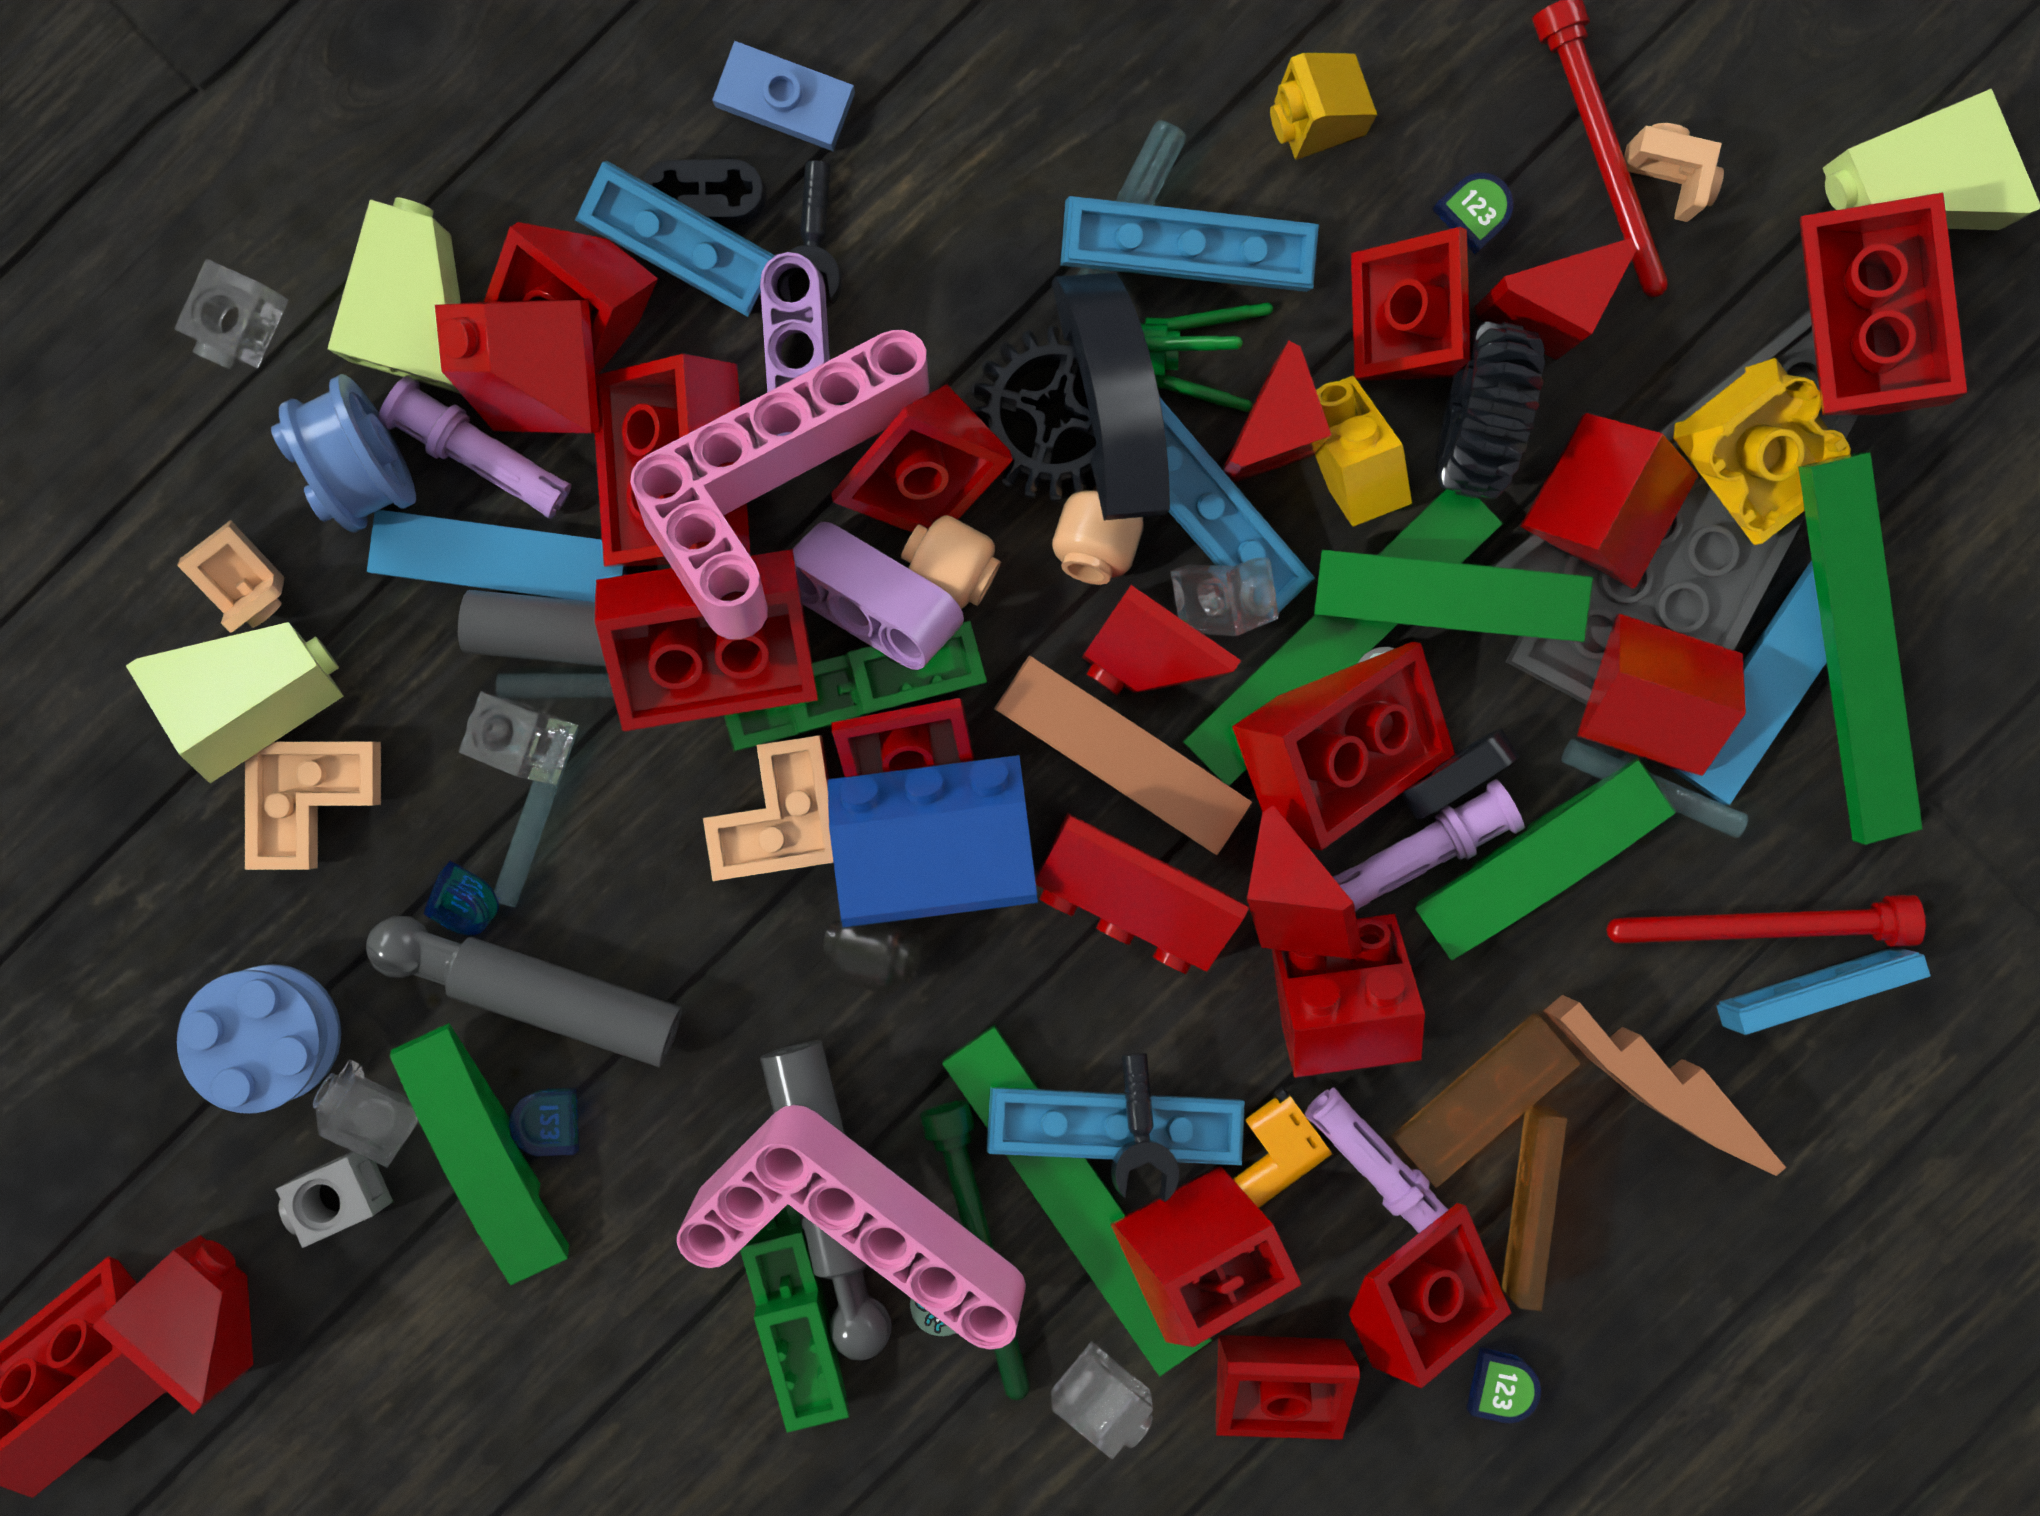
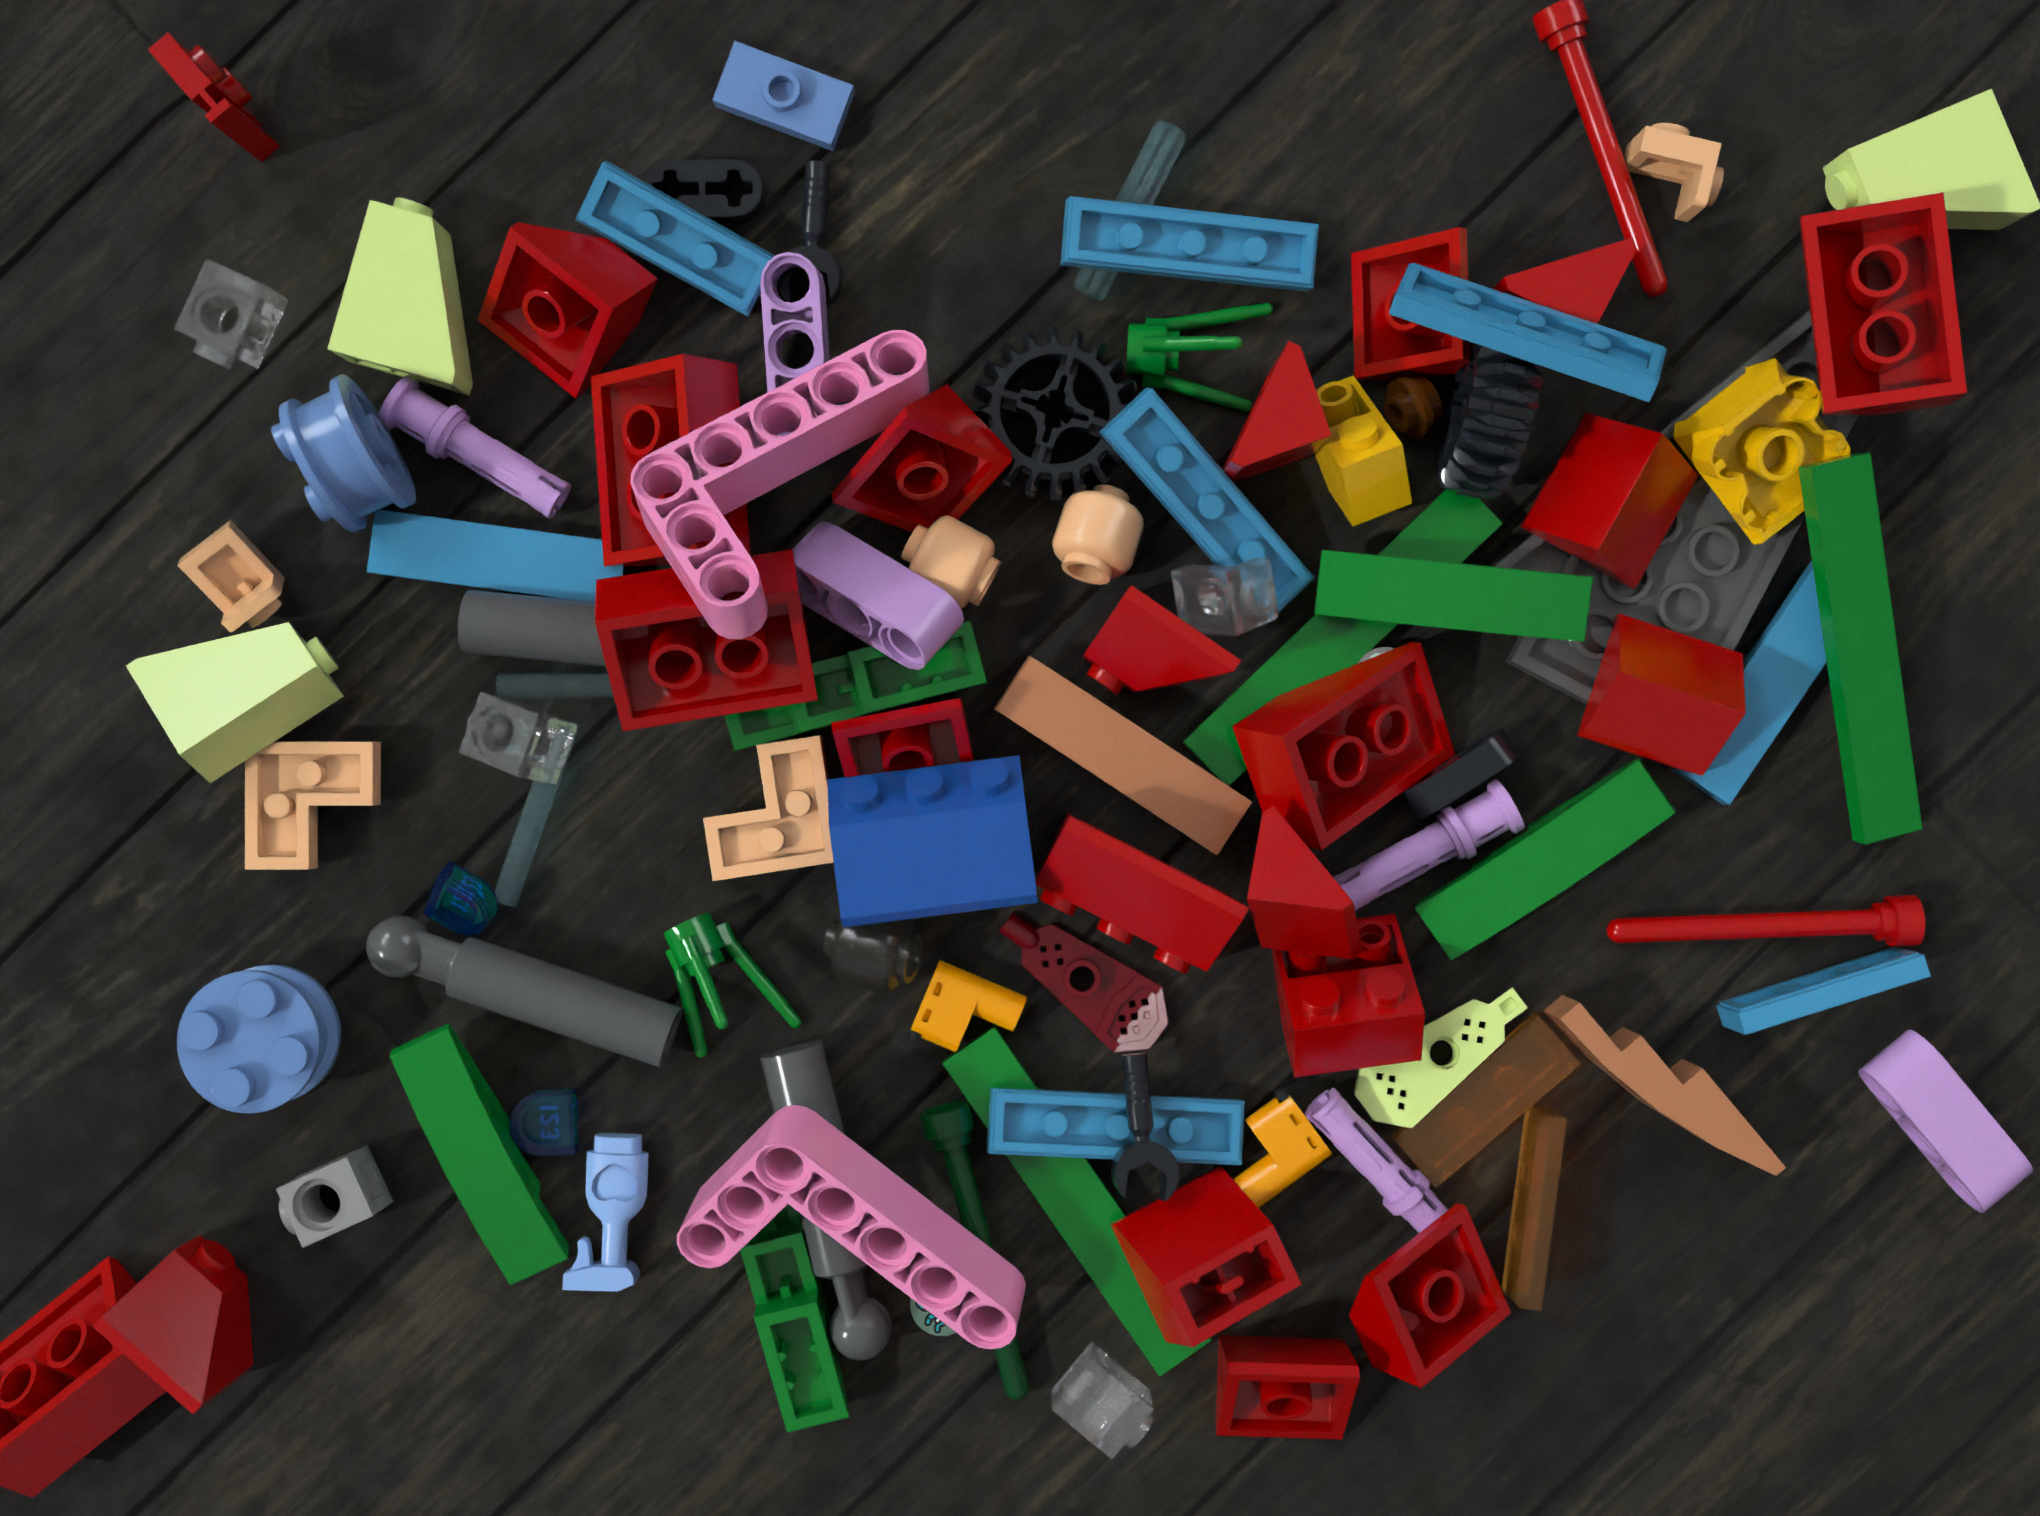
(216, 93): none -> red plate
(363, 1115): clear bracket -> none
(522, 363): red slope -> none
(615, 1195): none -> light blue piece
(694, 950): none -> green plant
(957, 996): none -> light orange piece
(1107, 997): none -> dark red piece
(1120, 394): black slope -> none
(1321, 103): yellow slope -> none
(1412, 406): none -> reddish brown plate
(1424, 1080): none -> yellowish green piece
(1478, 204): tile -> none
(1503, 1387): tile -> none
(1529, 331): none -> dark azure tile
(1682, 799): clear light blue bar -> none
(1945, 1121): none -> lavender beam

